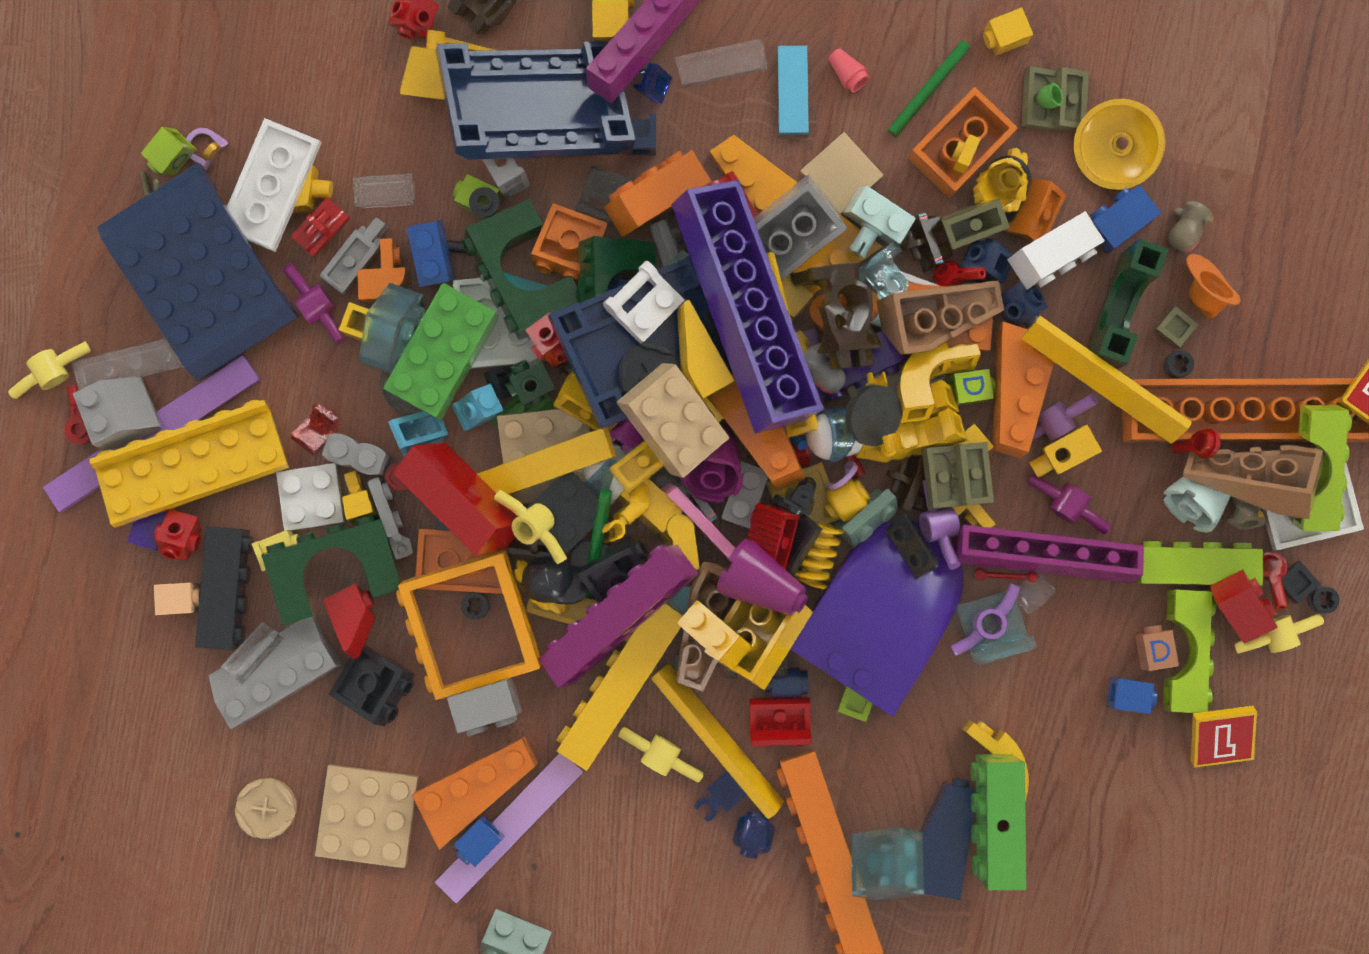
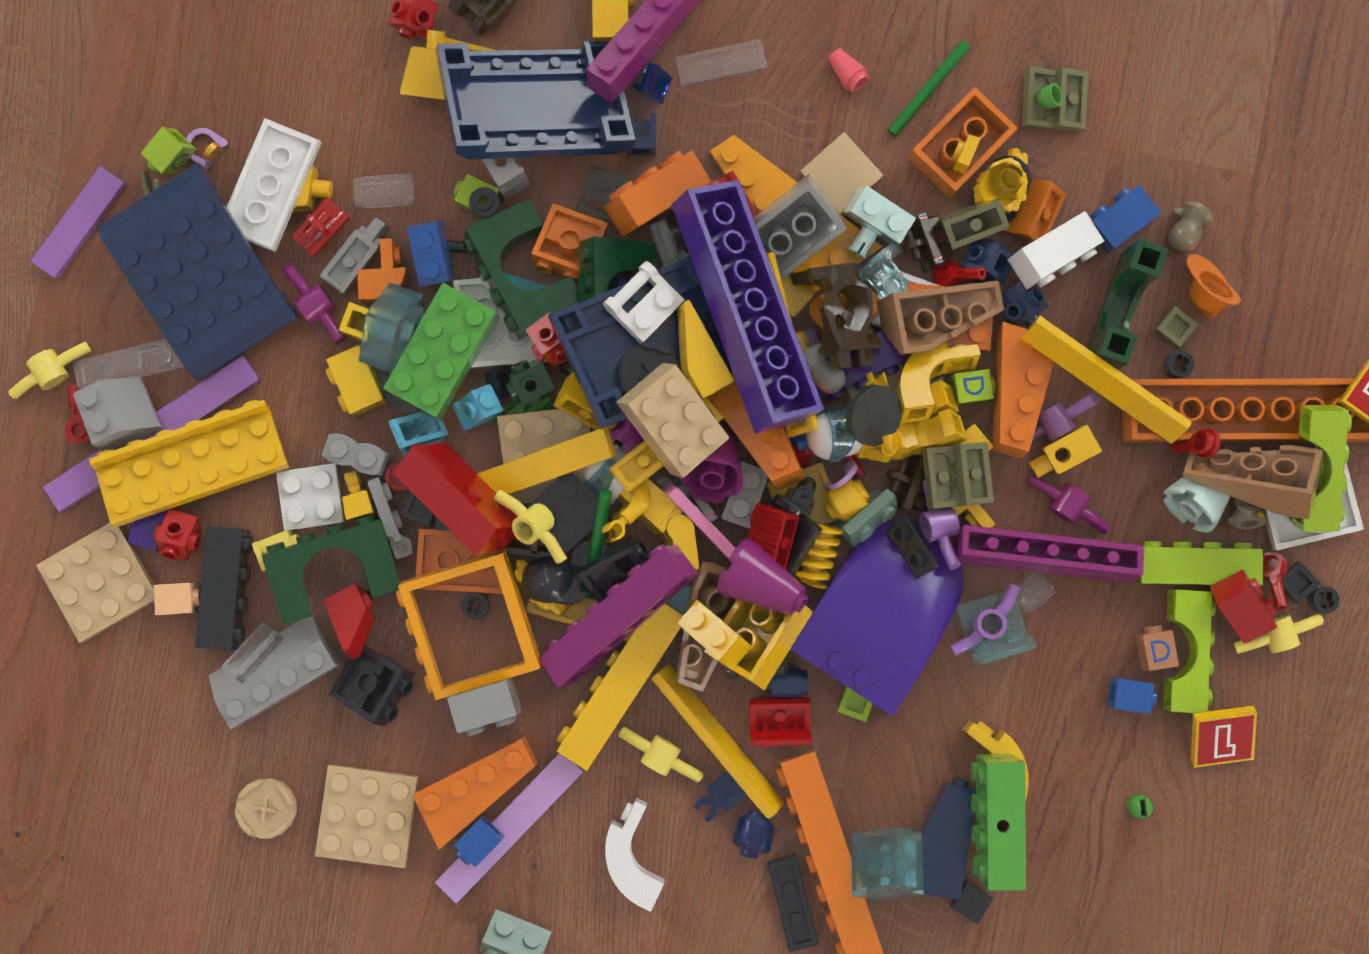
(78, 223): none -> medium lavender tile
(98, 581): none -> tan plate
(315, 429): clear red bracket -> none
(355, 381): none -> yellow brick
(417, 511): none -> black plate
(628, 875): none -> white arch
(792, 90): medium azure tile -> none
(792, 903): none -> black tile
(972, 903): none -> black tile
(981, 574): red hinge -> none
(1007, 32): yellow brick -> none
(1098, 148): yellow dish -> none
(1134, 806): none -> bright green hinge

